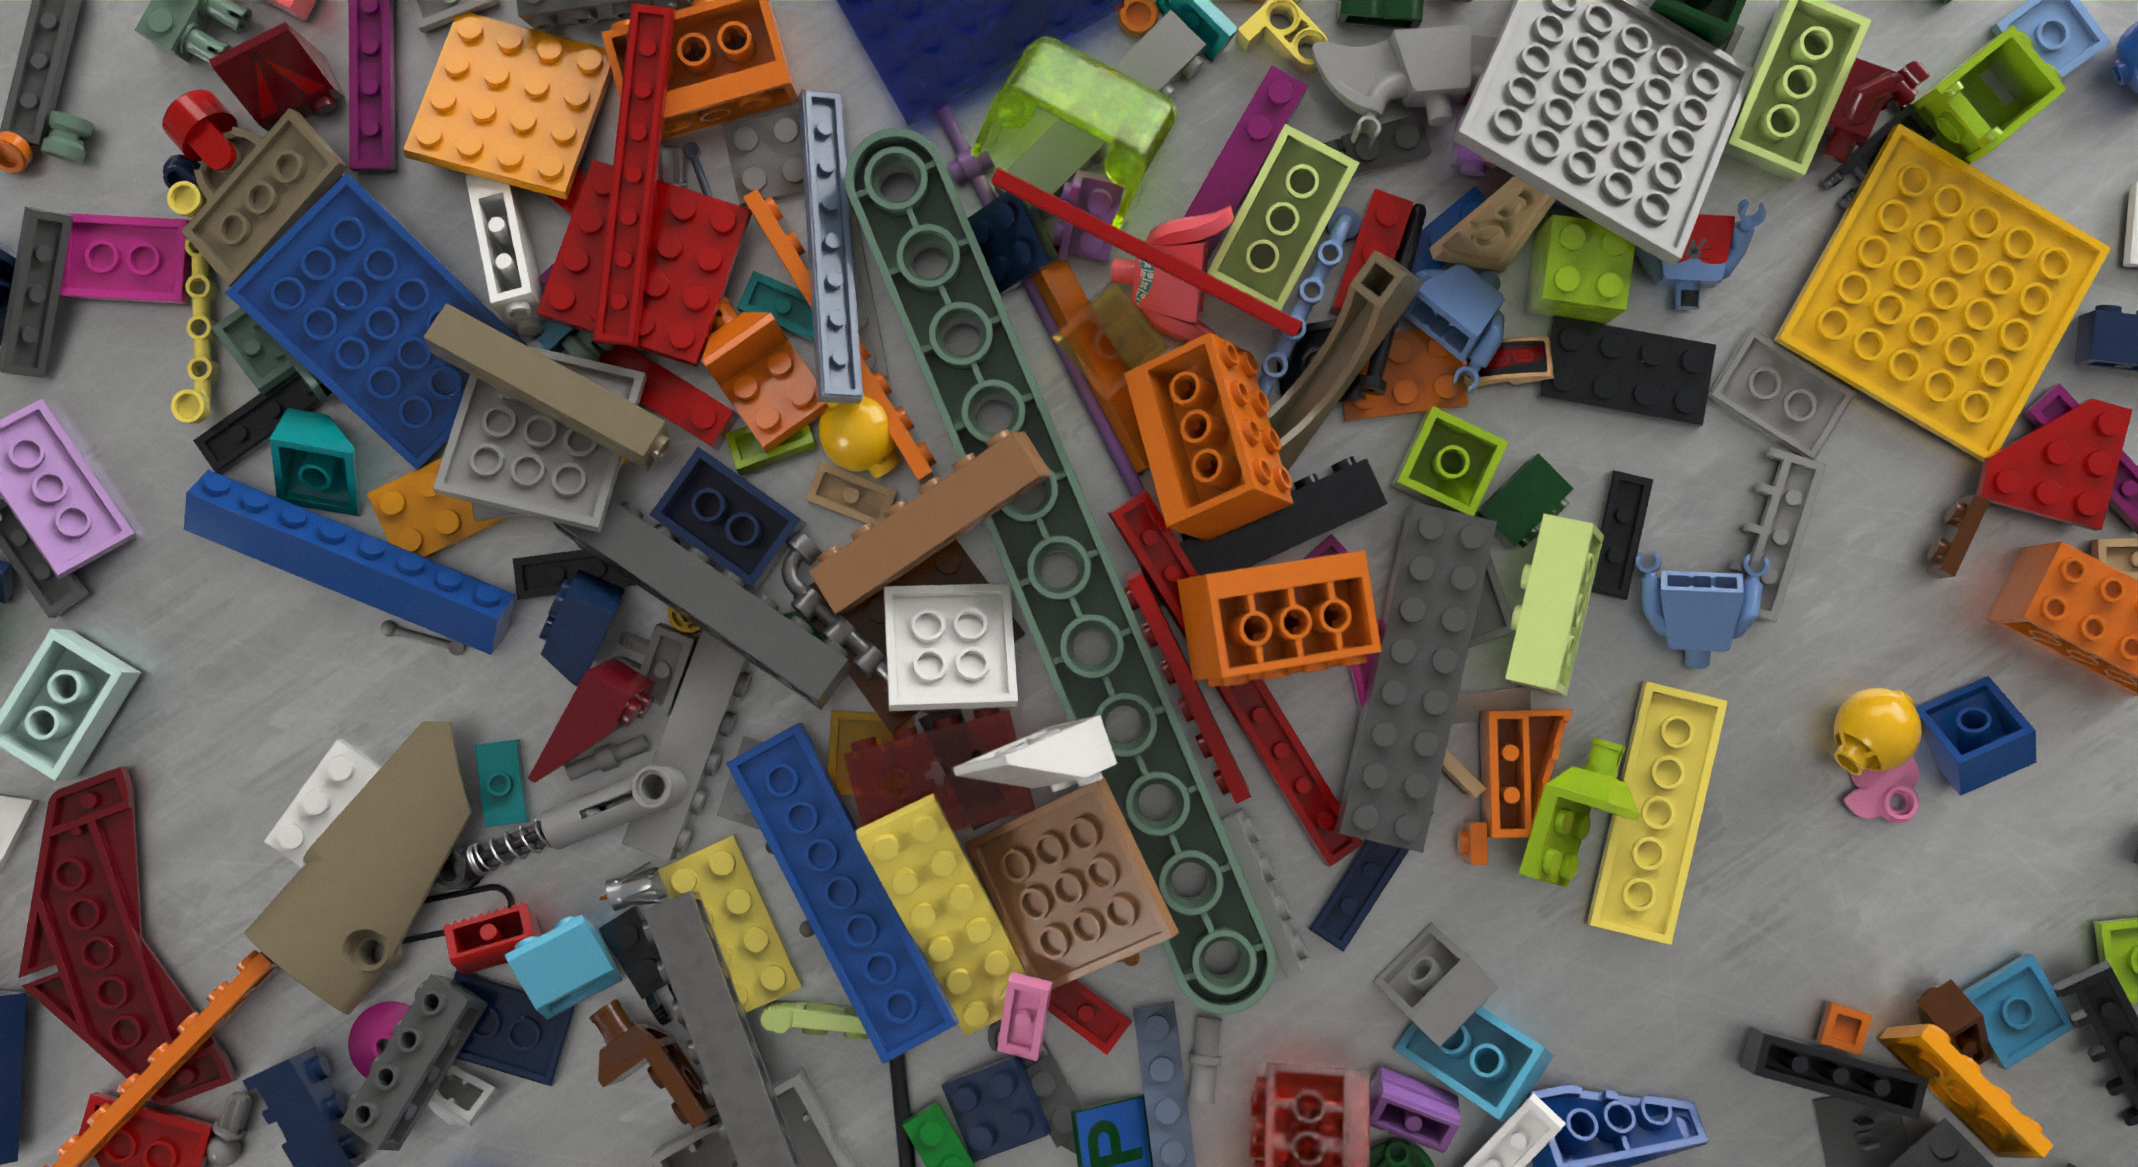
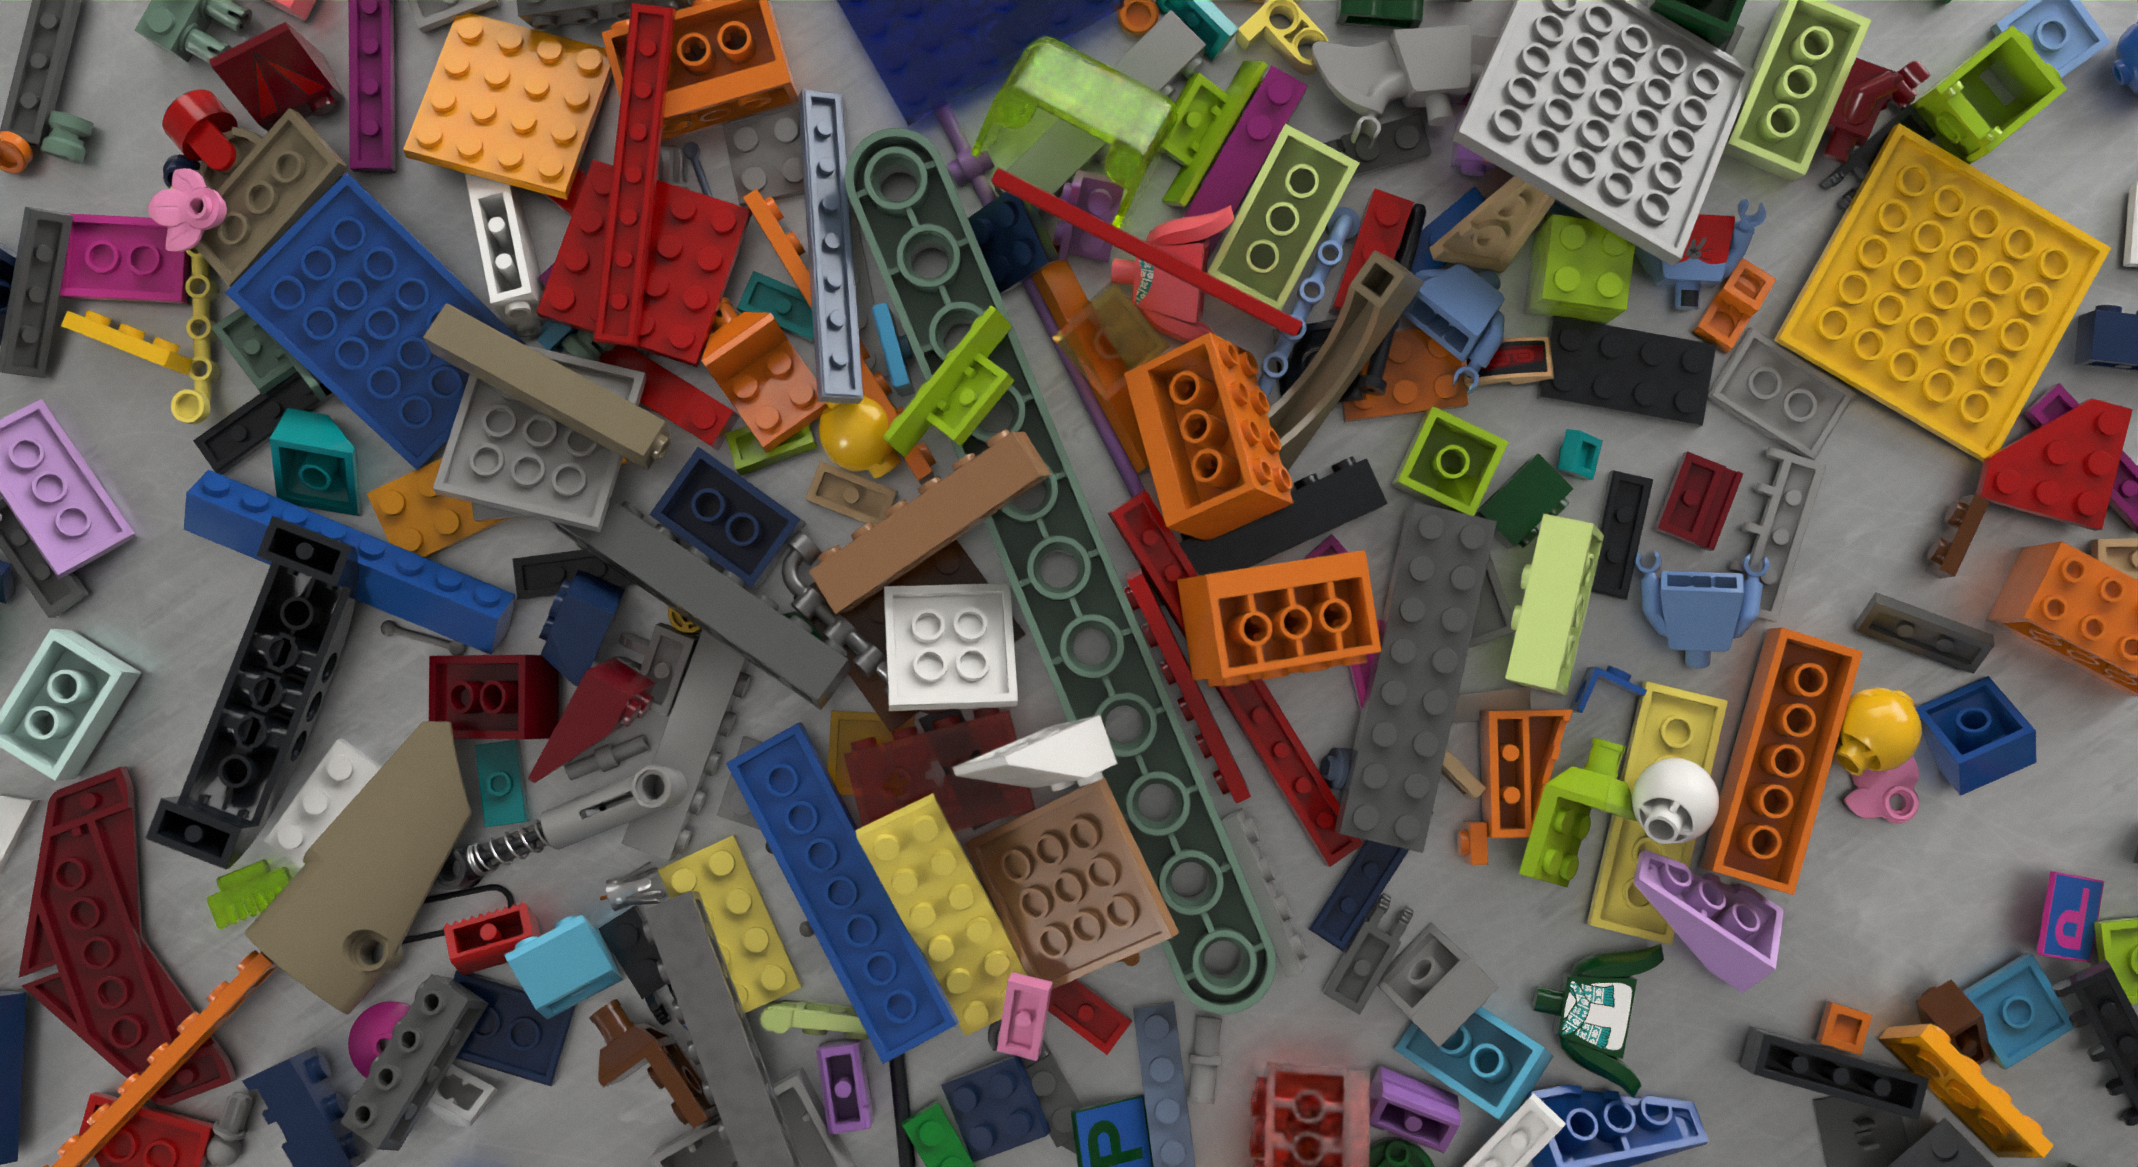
(128, 339): none -> yellow plate
(182, 210): none -> bright pink plate
(241, 885): none -> clear neon green piece
(266, 698): none -> black slope
(494, 695): none -> dark red slope
(844, 1086): none -> medium lavender brick
(895, 349): none -> dark azure plate
(959, 391): none -> lime bracket
(1202, 125): none -> lime bracket
(1335, 767): none -> sand blue plate
(1367, 957): none -> dark grey hinge
(1579, 454): none -> teal plate
(1596, 1011): none -> dark green torso
(1611, 676): none -> blue bracket
(1675, 801): none -> white brick
(1698, 501): none -> dark red plate
(1725, 926): none -> lavender wedge
(1734, 305): none -> orange slope
(1781, 759): none -> orange brick
(1925, 633): none -> dark grey plate
(2069, 917): none -> blue piece

